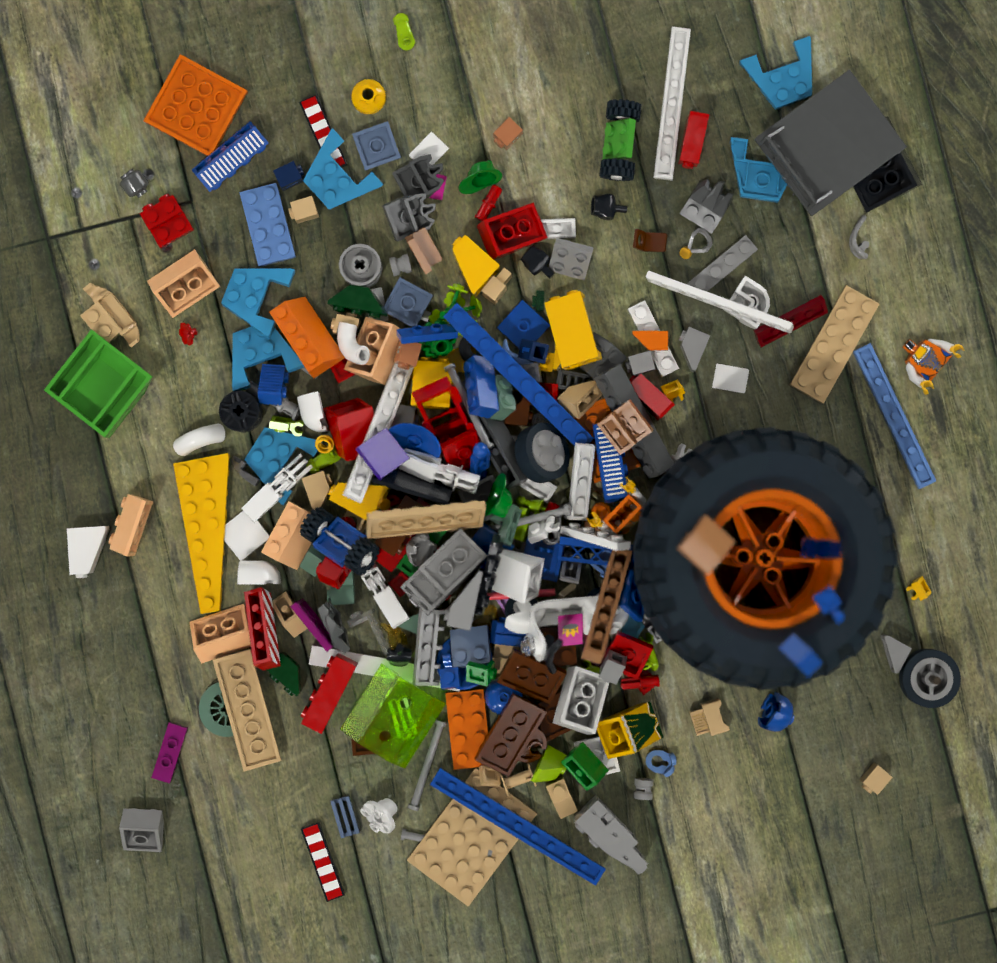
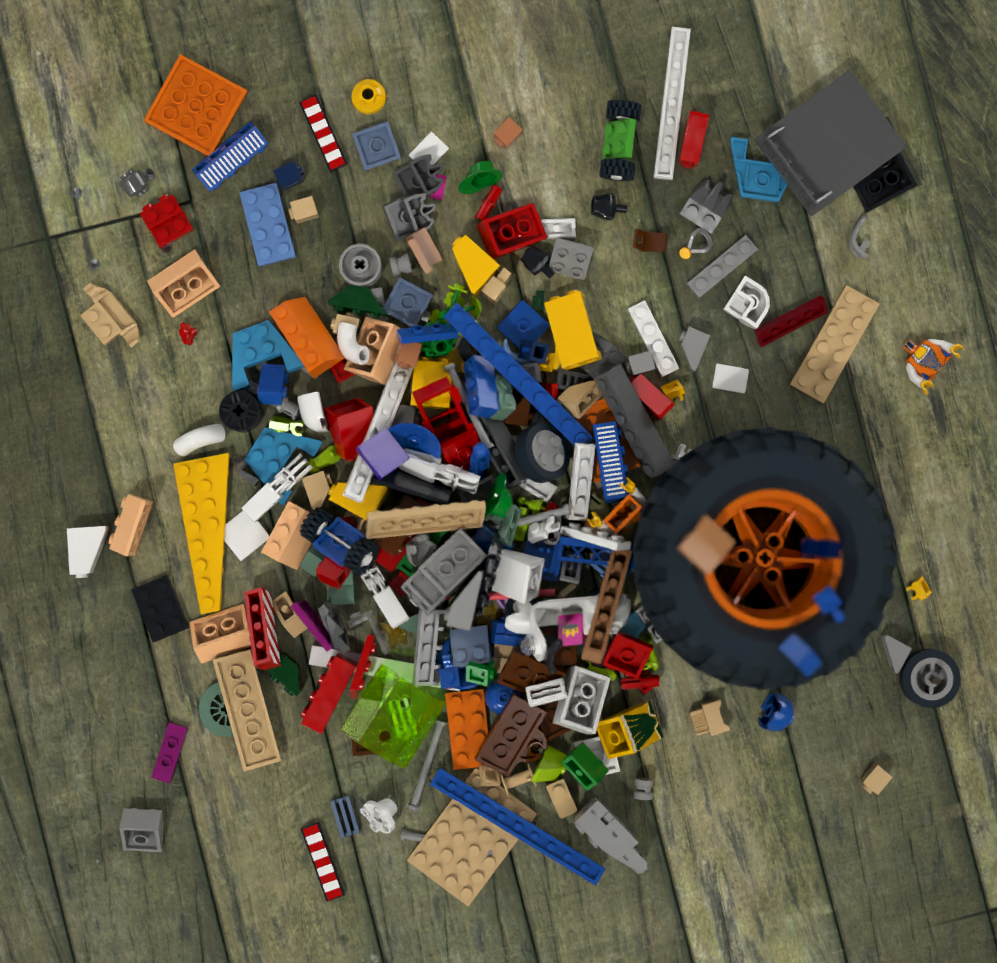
(99, 384): bright green slope -> none
(160, 608): none -> black plate
(247, 292): dark azure wing -> none
(258, 573): white brick -> none
(324, 448): yellow plate -> none
(330, 181): dark azure wing -> none
(363, 666): none -> red wing
(384, 503): piece -> none
(399, 656): black piece -> none
(404, 34): lime piece -> none
(547, 699): none -> white tile
(601, 509): orange tile -> none
(612, 667): light grey brick -> none
(625, 427): medium nougat slope -> none
(630, 598): blue tile -> none
(653, 339): orange tile -> none
(662, 769): medium blue piece -> none
(719, 302): white tile -> none
(787, 83): dark azure wing -> none
(894, 416): medium blue tile -> none

